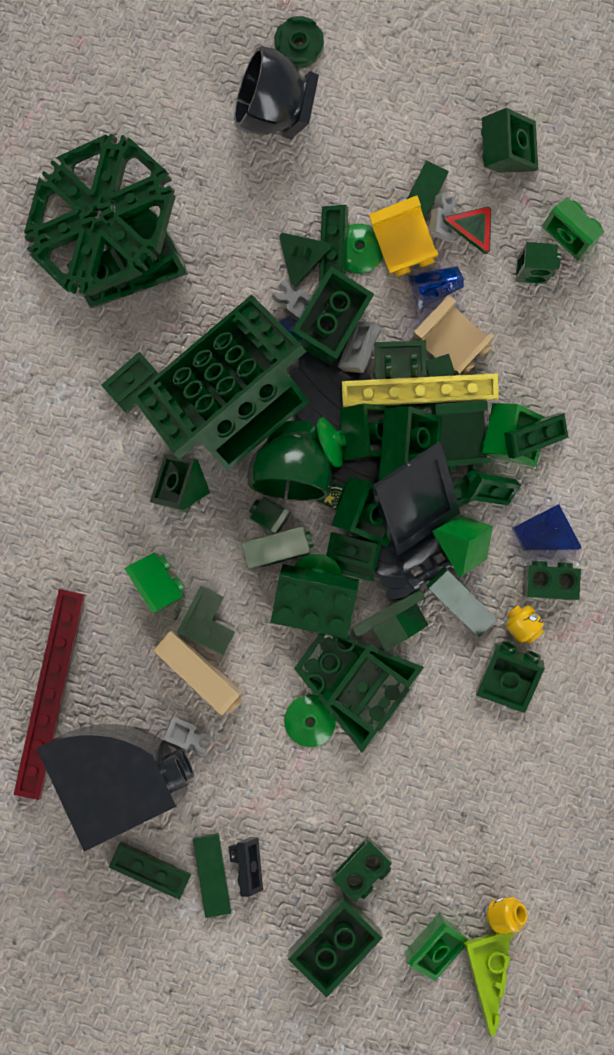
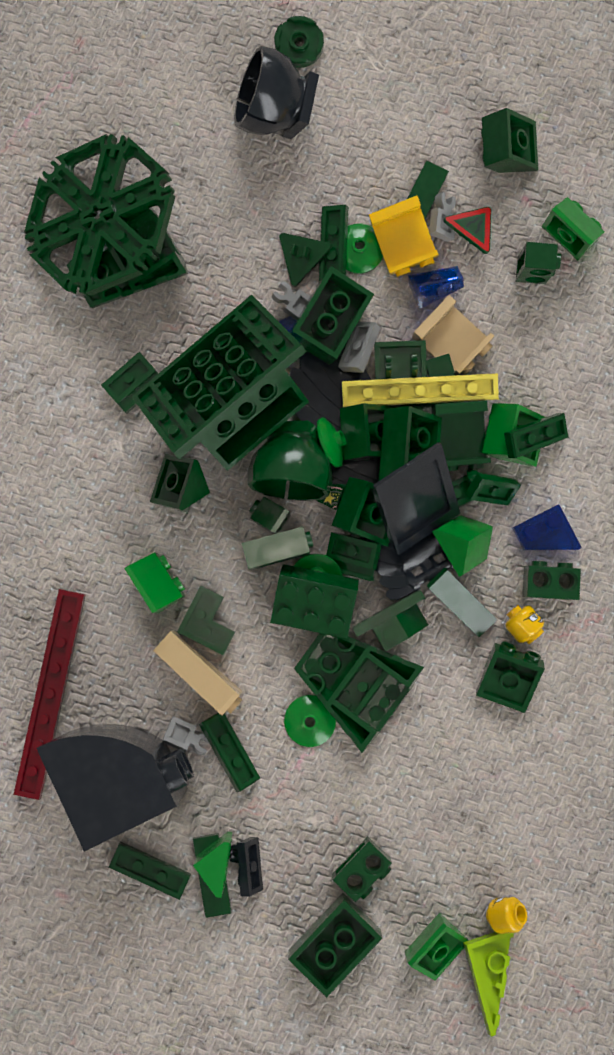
(213, 863): none -> green slope
(229, 751): none -> dark green tile

